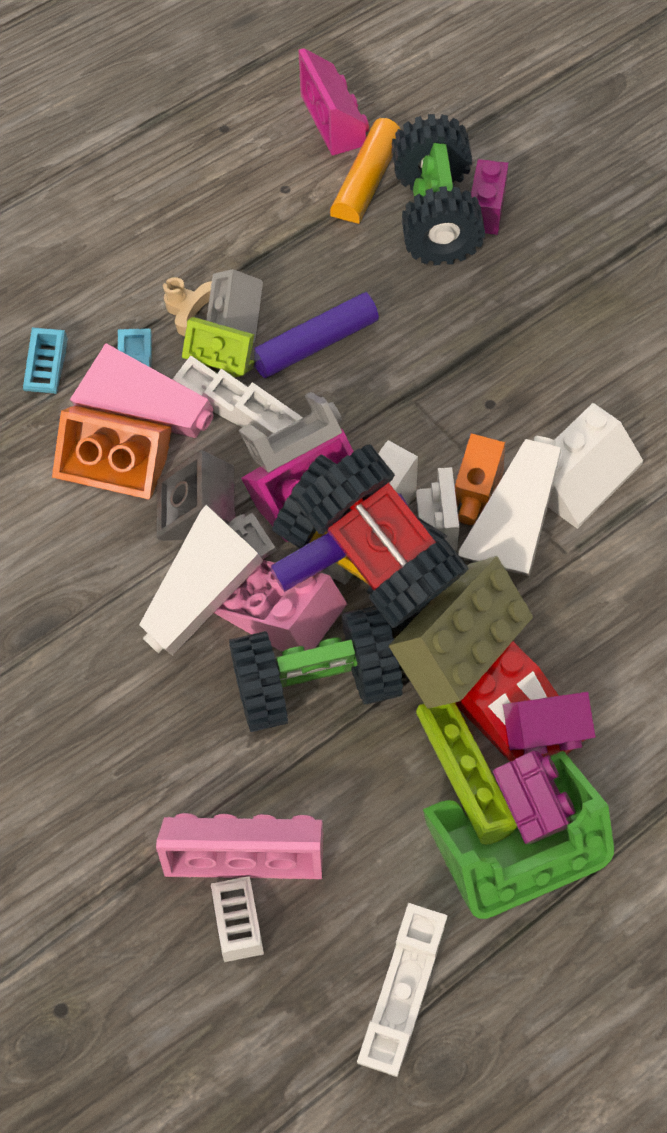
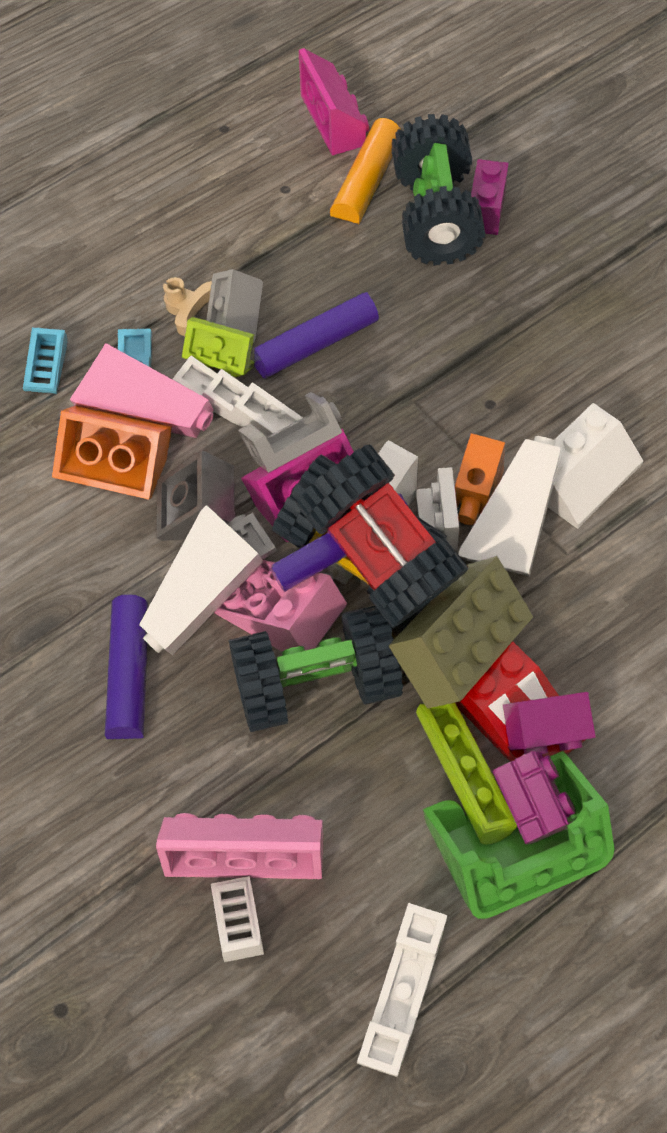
(126, 669): none -> dark purple brick

